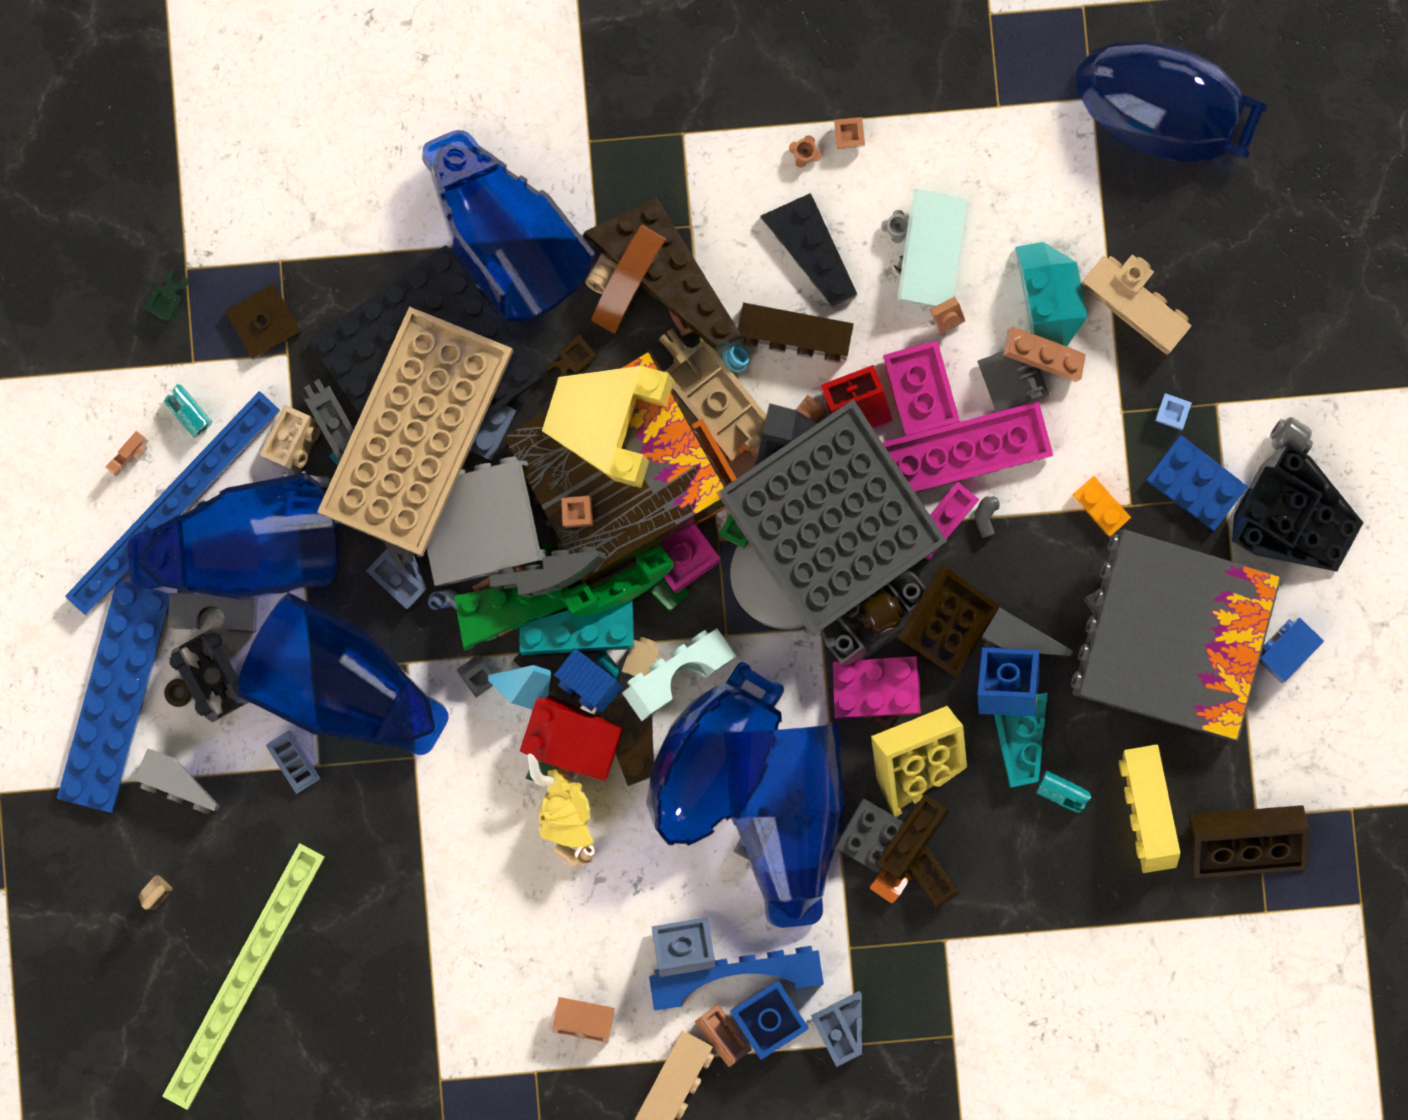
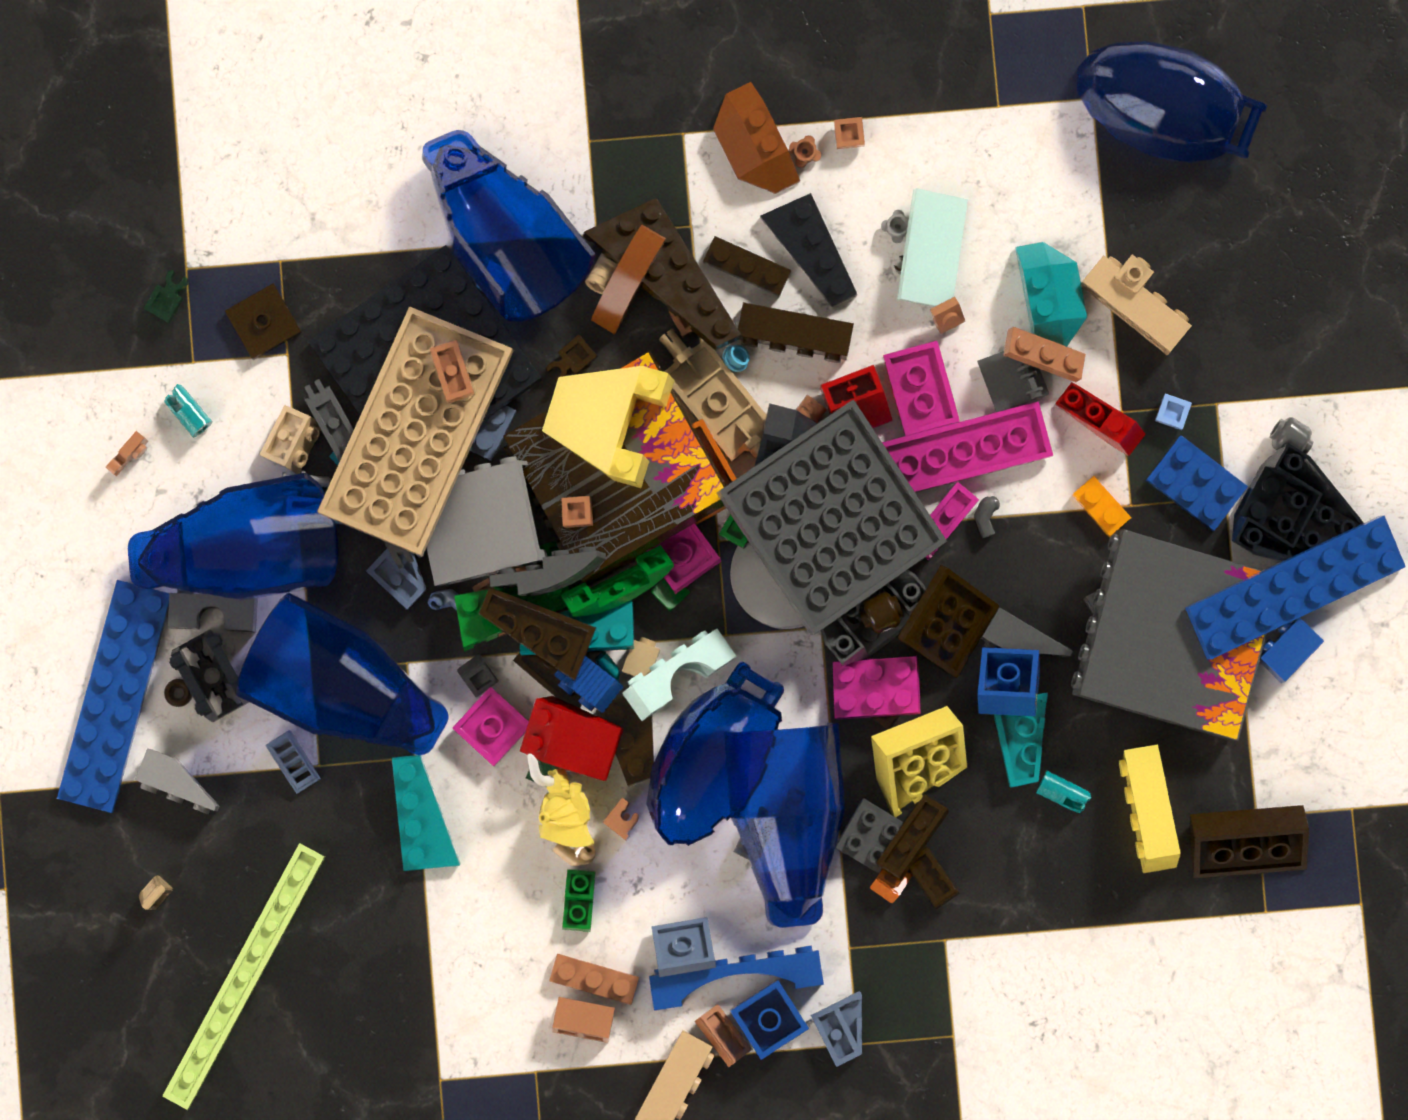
(176, 498): blue plate -> none
(420, 819): none -> teal wing
(452, 371): none -> nougat plate
(491, 726): none -> dark pink plate
(522, 685): medium azure slope -> none
(547, 634): none -> dark brown wing
(578, 900): none -> green slope
(594, 979): none -> nougat plate
(618, 823): none -> nougat hinge
(747, 266): none -> dark brown plate
(754, 141): none -> dark orange wedge
(1101, 418): none -> red slope
(1295, 587): none -> blue plate

